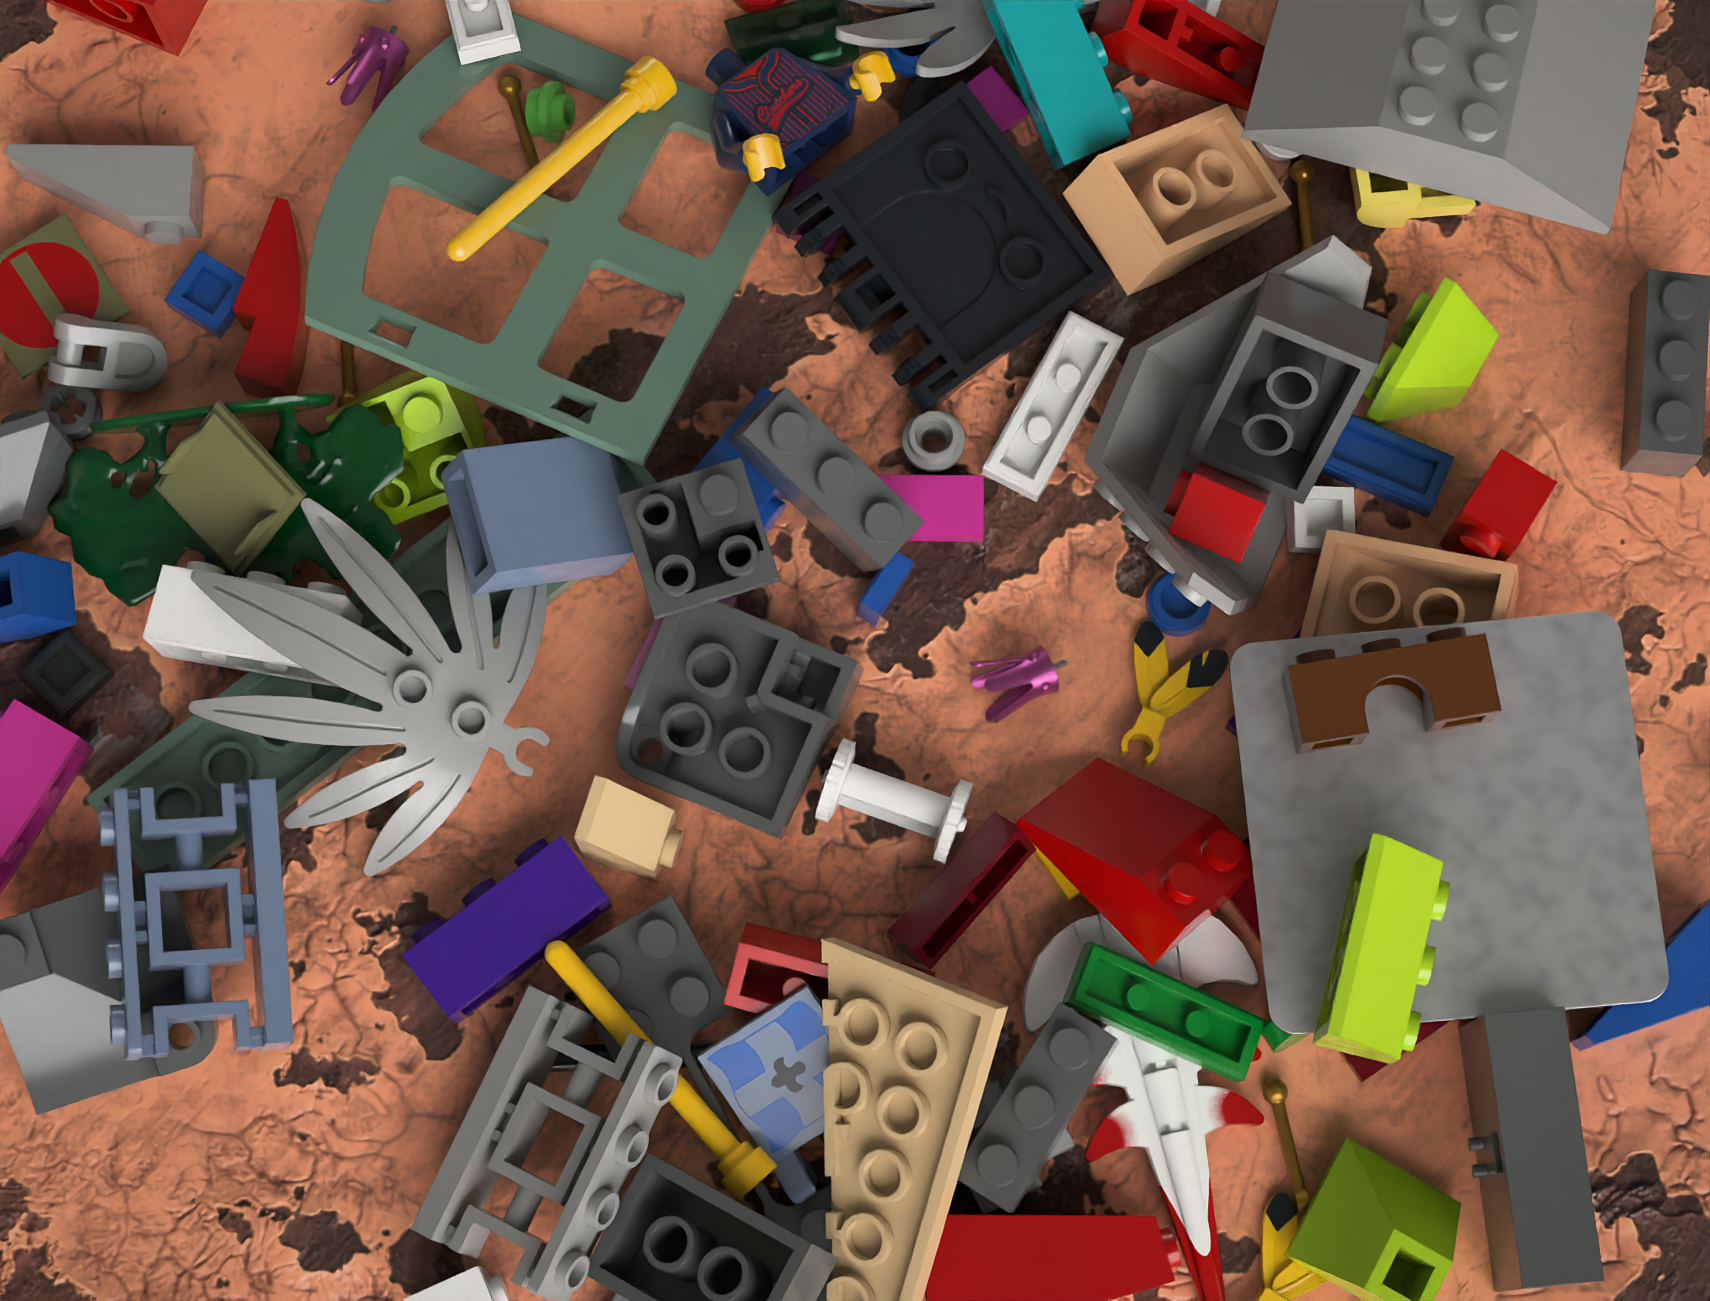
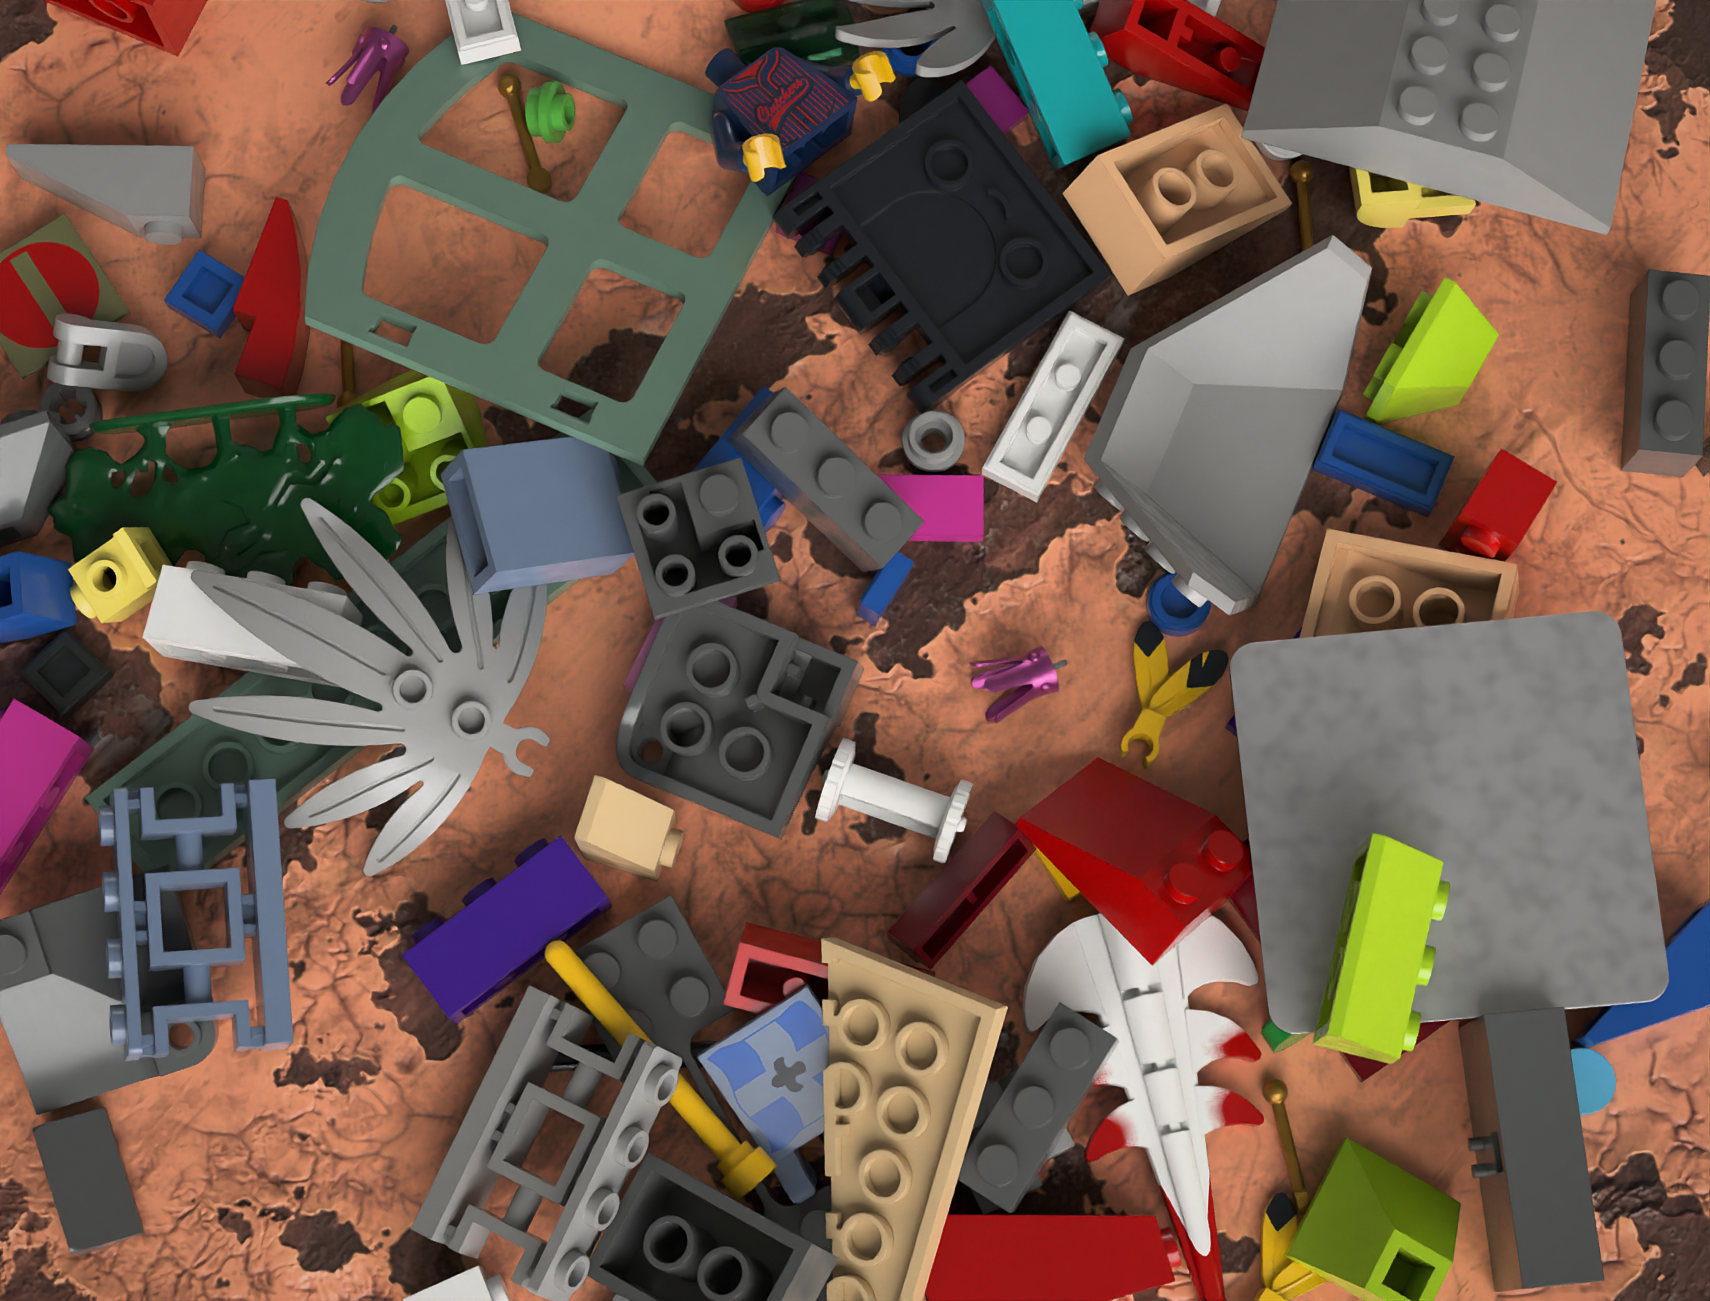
(88, 1181): none -> dark grey slope
(137, 566): none -> light yellow brick
(229, 489): olive piece -> none
(645, 88): yellow piece -> none
(1163, 1011): green tile -> none
(1215, 510): red brick -> none
(1287, 387): dark grey brick -> none
(1322, 510): white tile -> none
(1446, 677): reddish brown arch -> none
(1593, 1080): none -> medium azure tile

